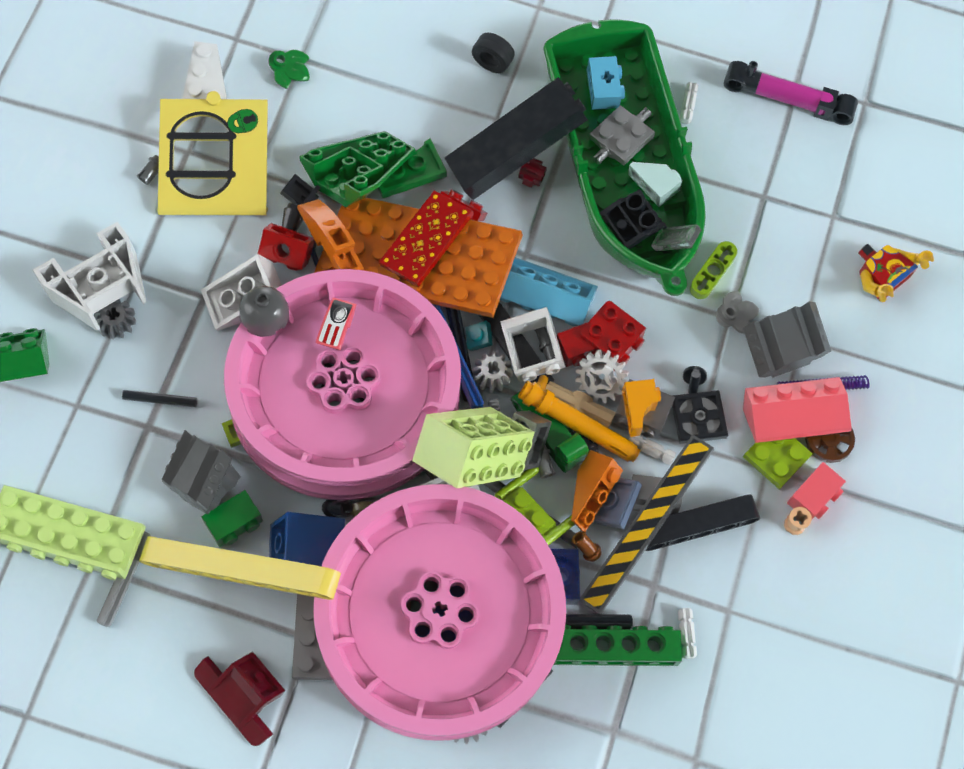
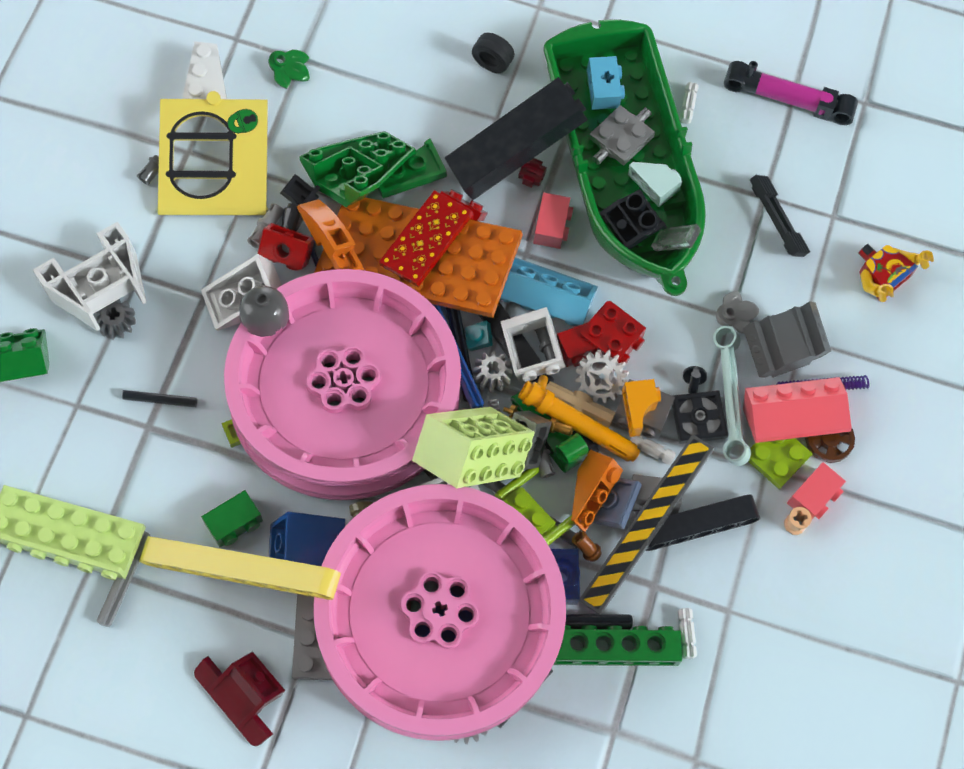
(200, 473): dark grey slope -> none
(272, 216): none -> light grey pin
(335, 323): slope -> none
(337, 508): black pin -> none
(552, 219): none -> coral brick
(555, 426): none -> pearl gold piece
(713, 279): lime beam -> none
(731, 393): none -> light aqua piece
(766, 192): none -> black container

